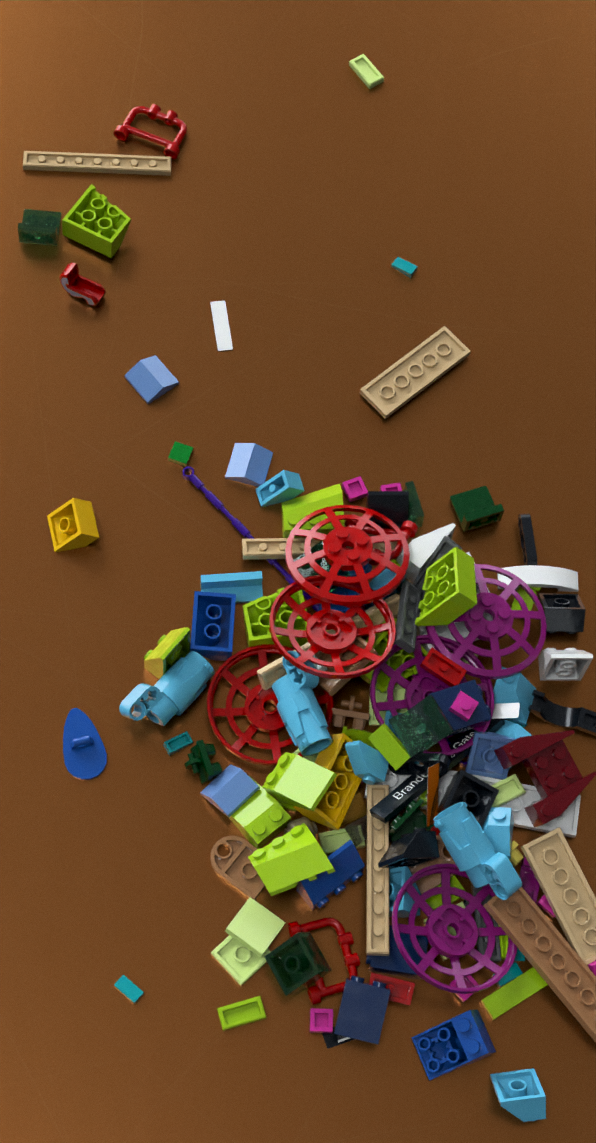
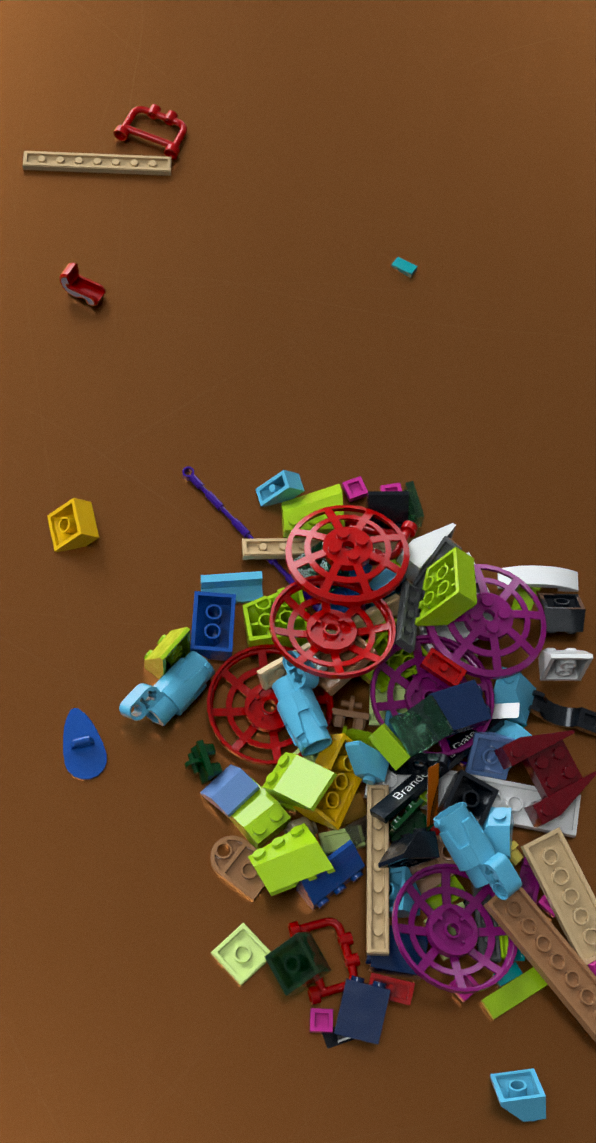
(39, 227): clear green bracket -> none
(96, 223): lime wedge -> none
(129, 989): teal piece -> none
(151, 378): medium blue slope -> none
(177, 743): teal piece -> none
(180, 454): green tile -> none
(221, 325): white sticker -> none
(241, 1013): lime tile -> none
(249, 464): medium blue slope -> none
(255, 927): yellowish green tile -> none
(366, 71): yellowish green tile -> none
(415, 372): tan plate -> none
(453, 1044): blue slope -> none
(463, 706): dark pink plate -> none
(476, 508): dark green bracket -> none
(509, 789): yellowish green tile -> none
(527, 539): black beam -> none

